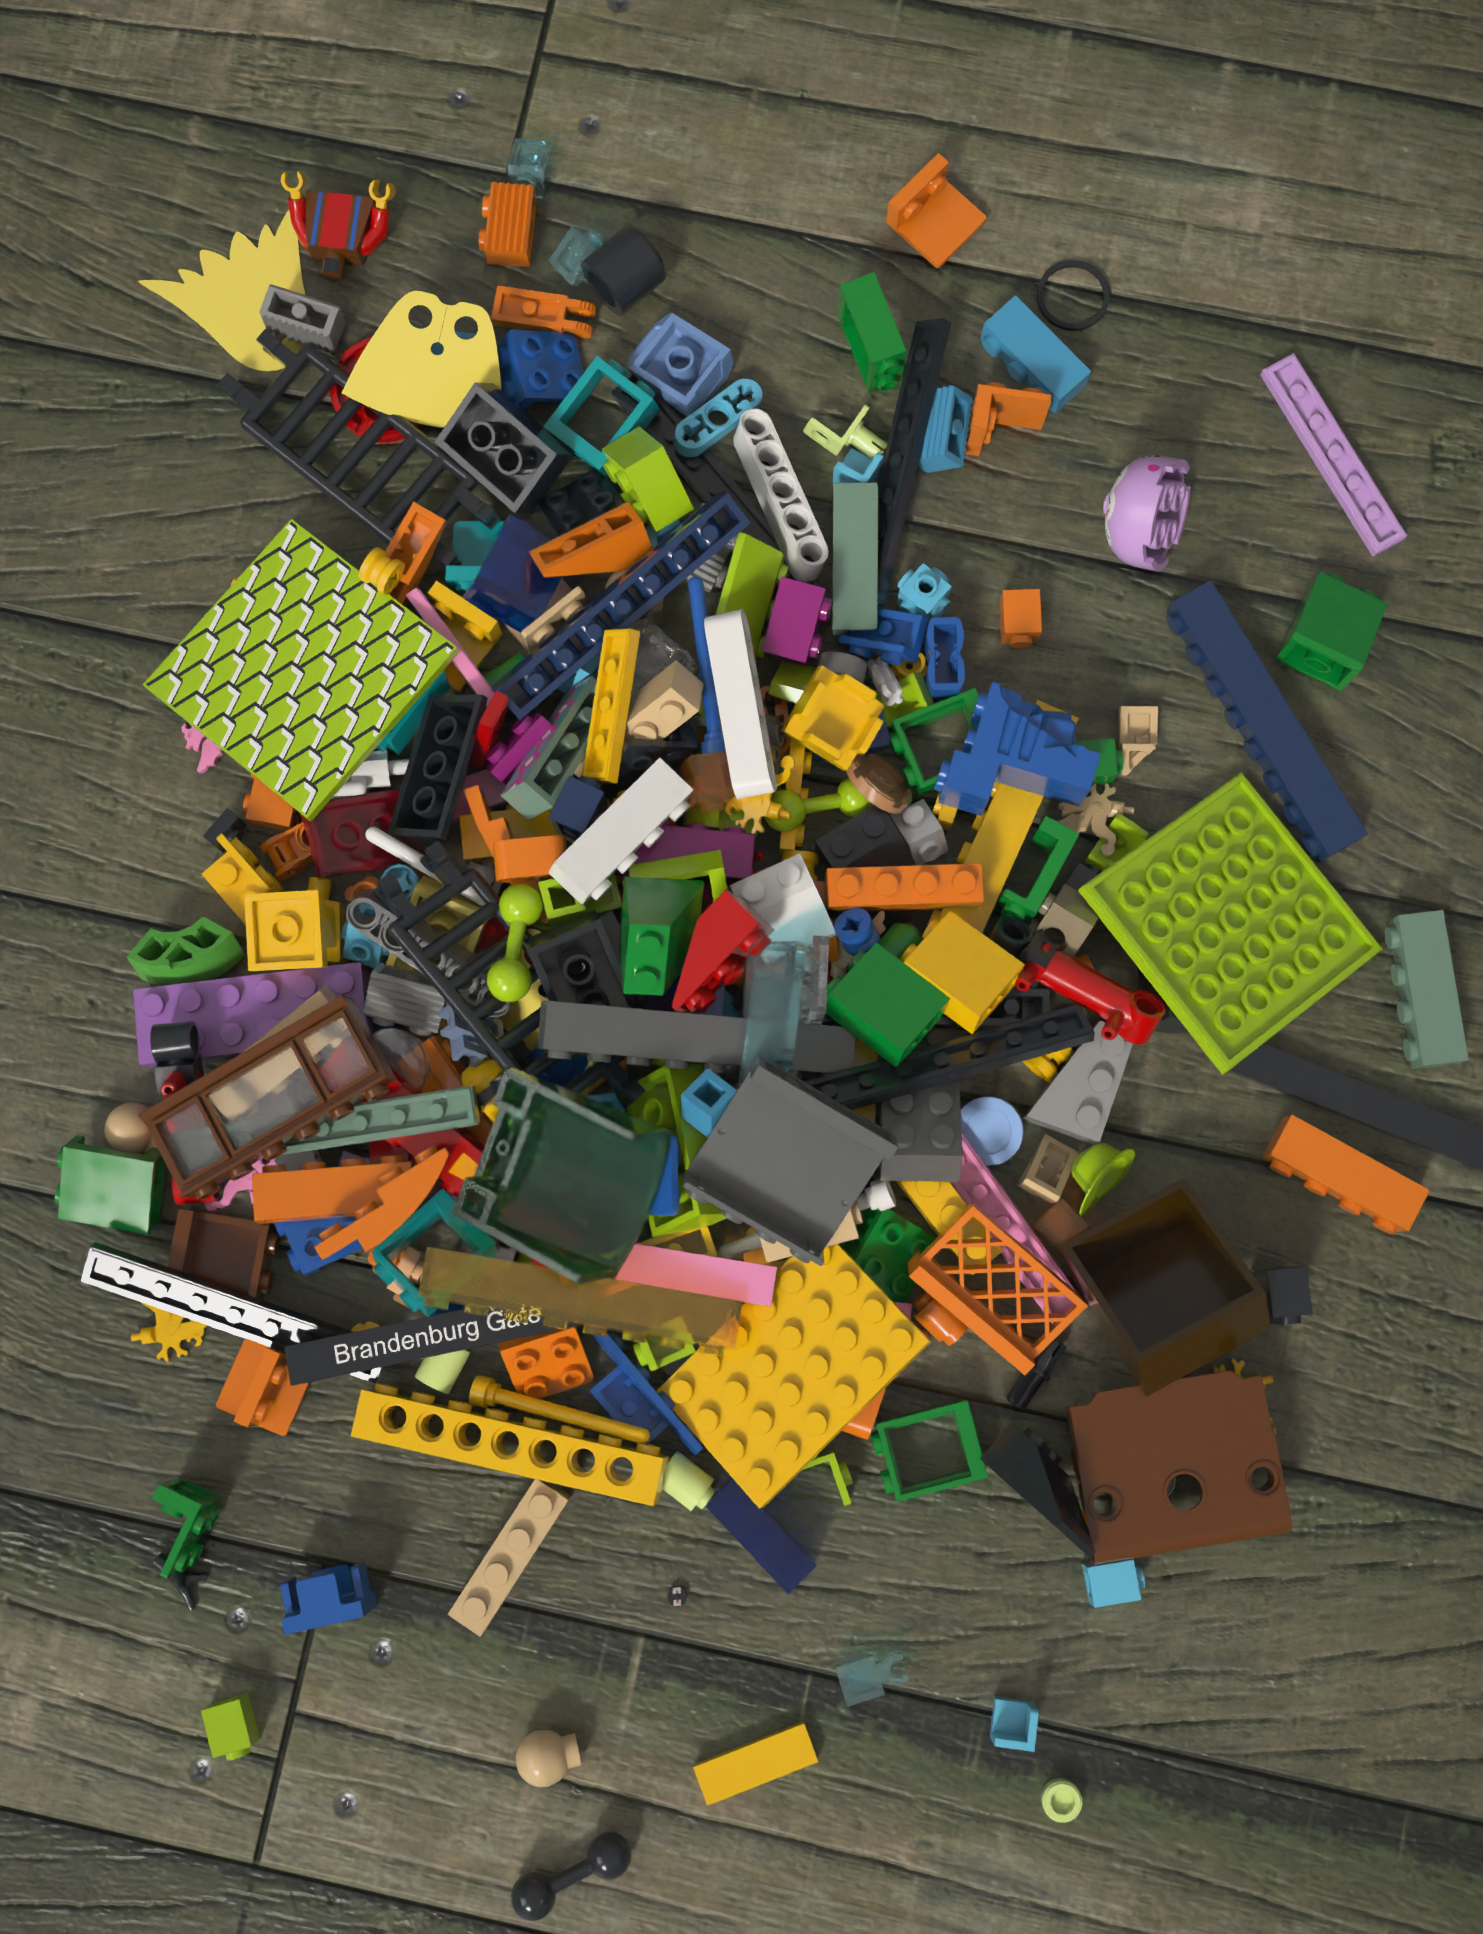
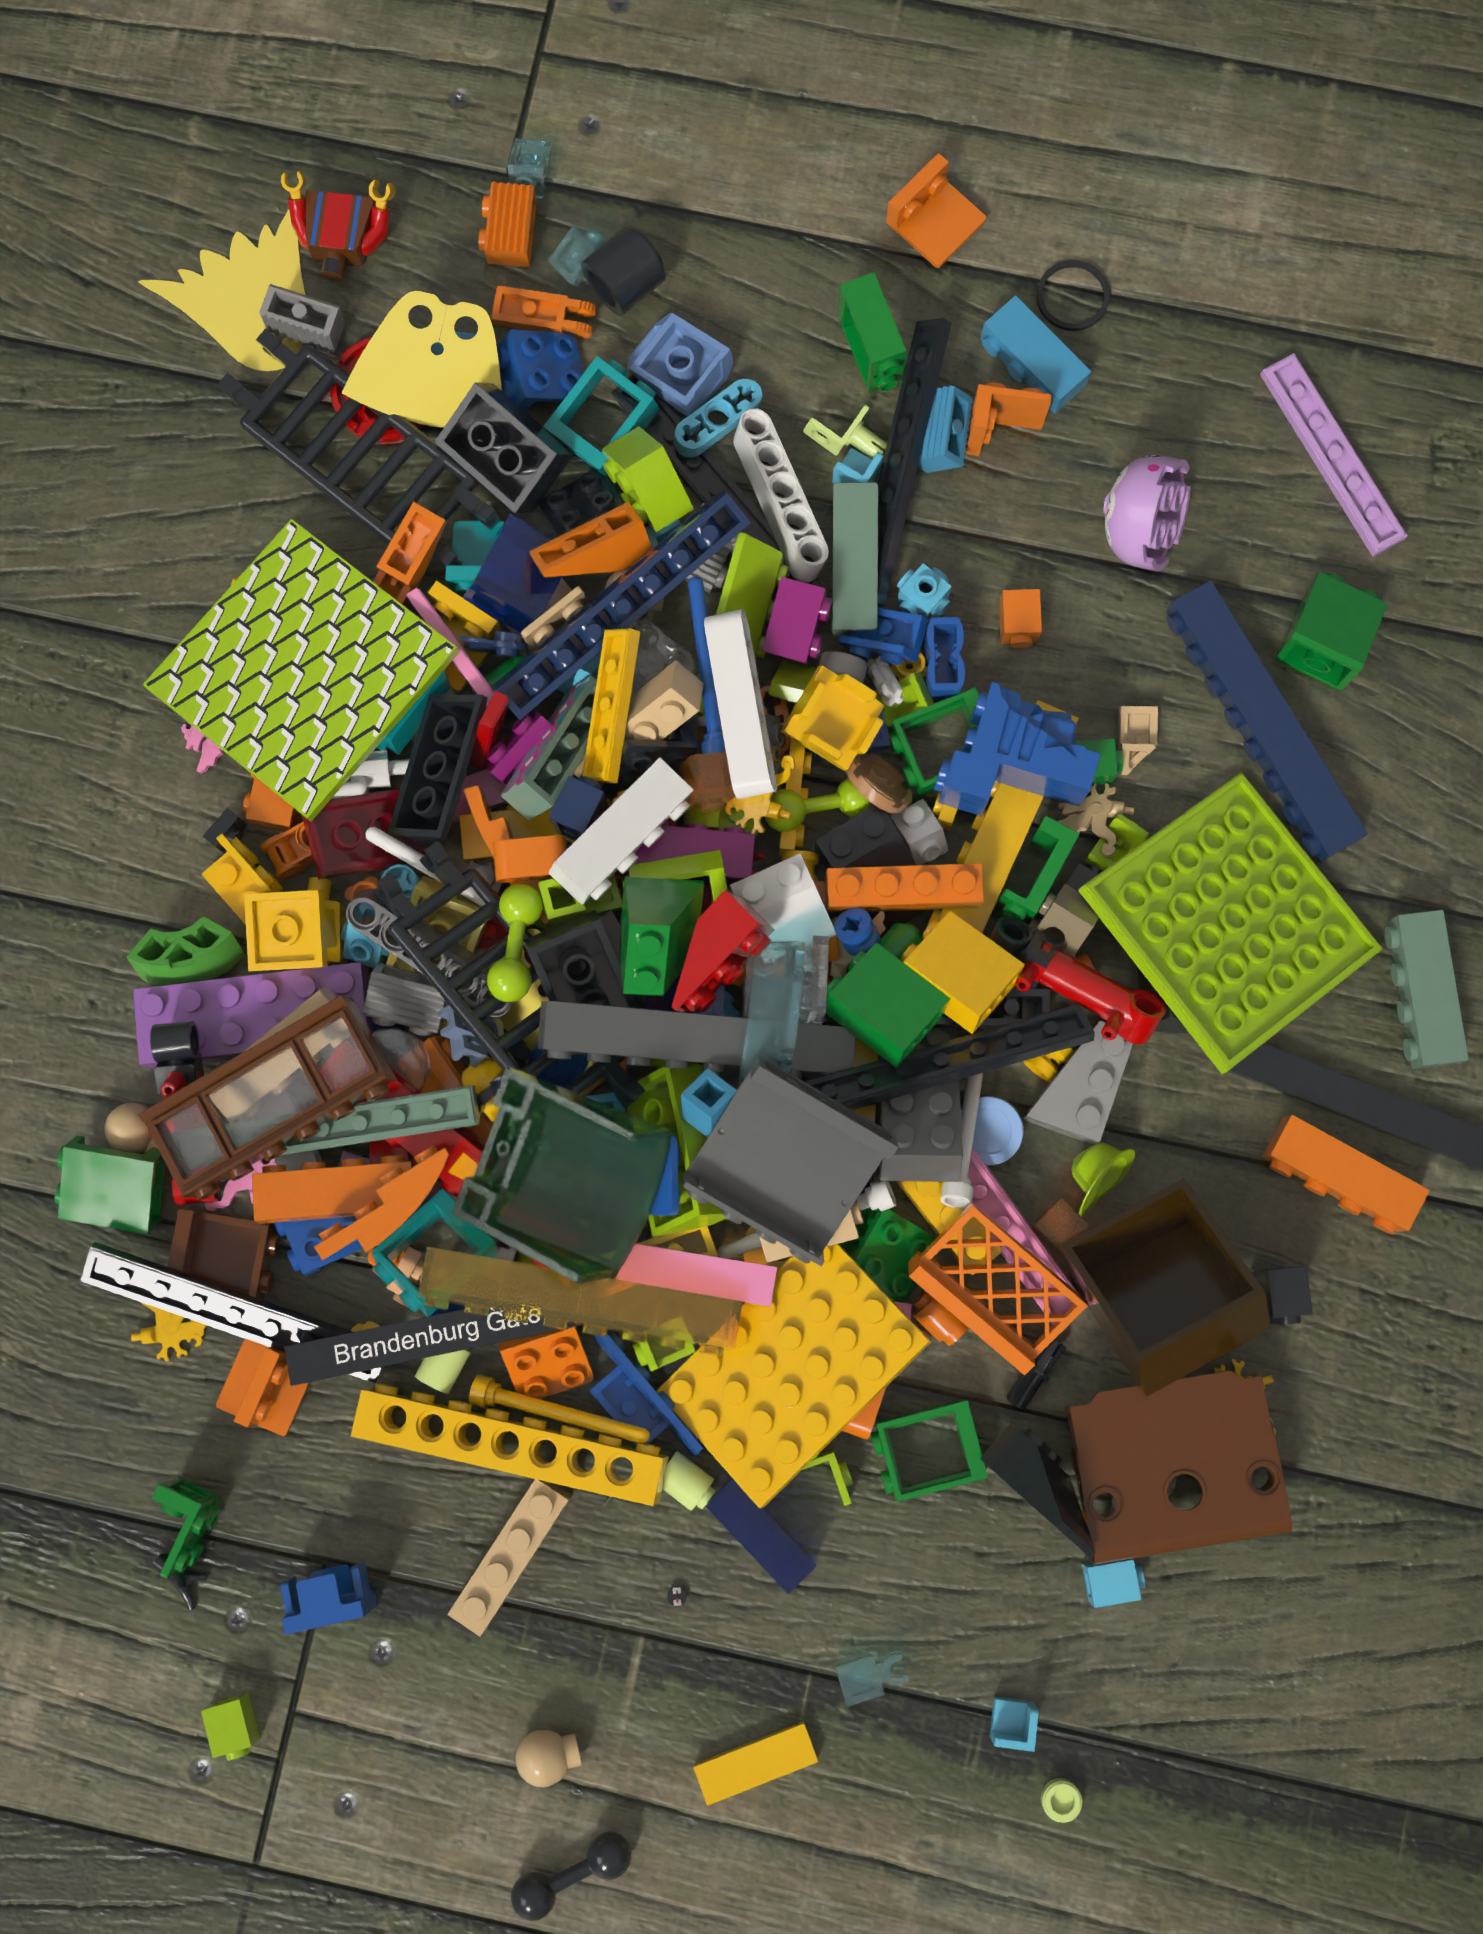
(381, 570): yellow wheel -> none
(505, 643): none -> dark blue plate
(961, 1193): none -> white piece
(1048, 1169): tan slope -> none

